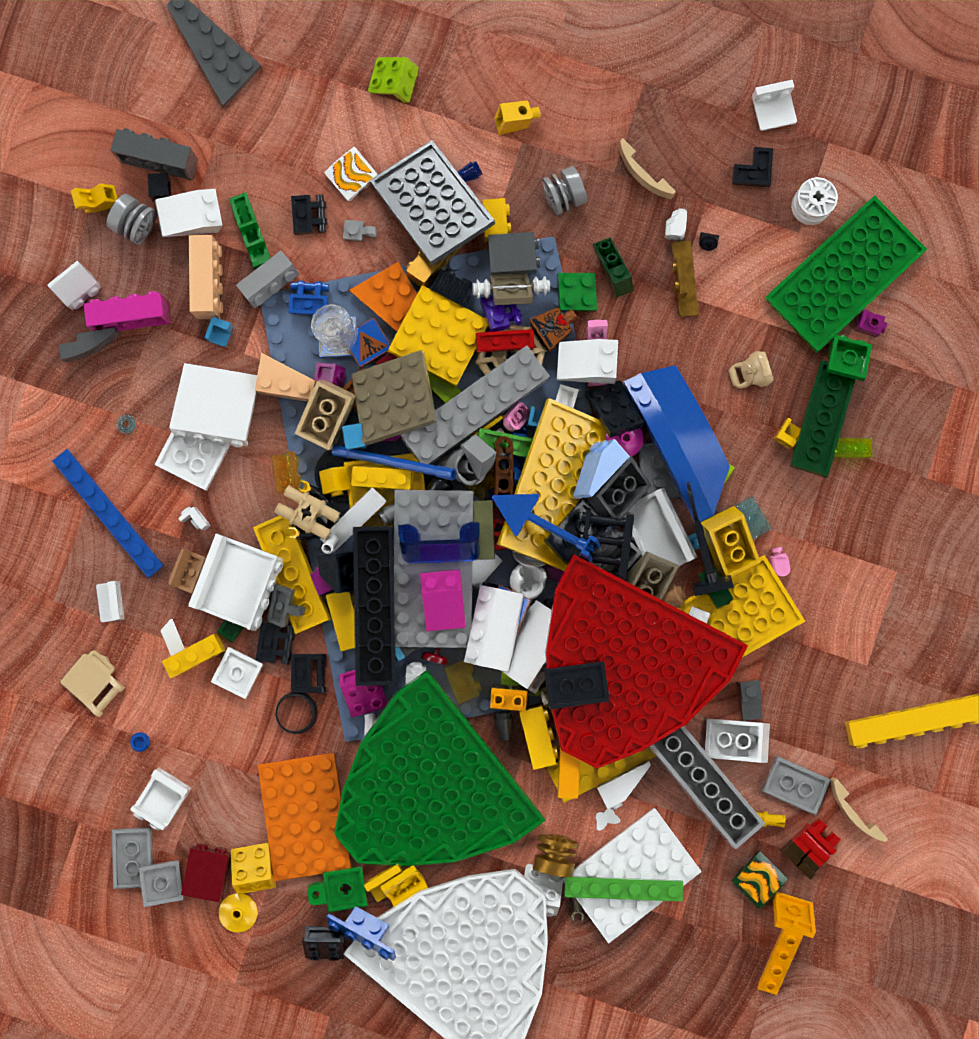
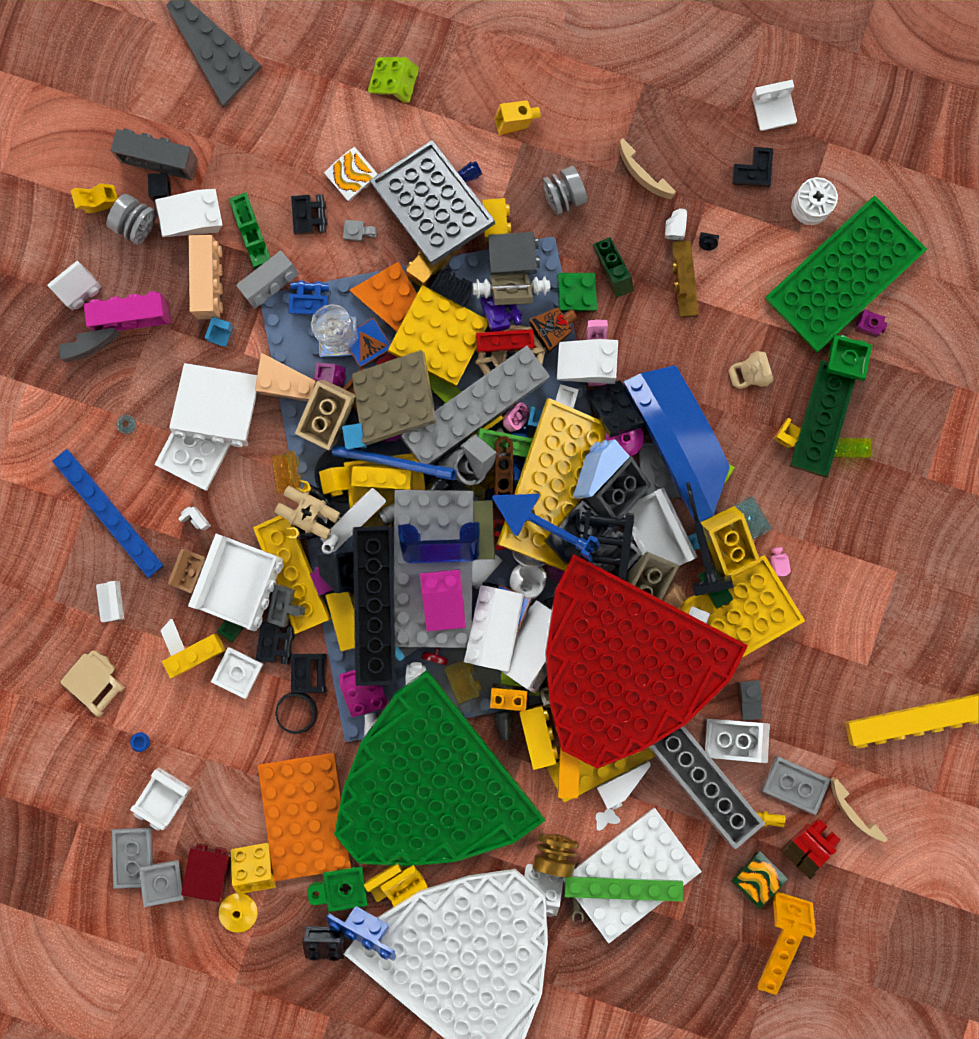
(576, 685): black plate -> none

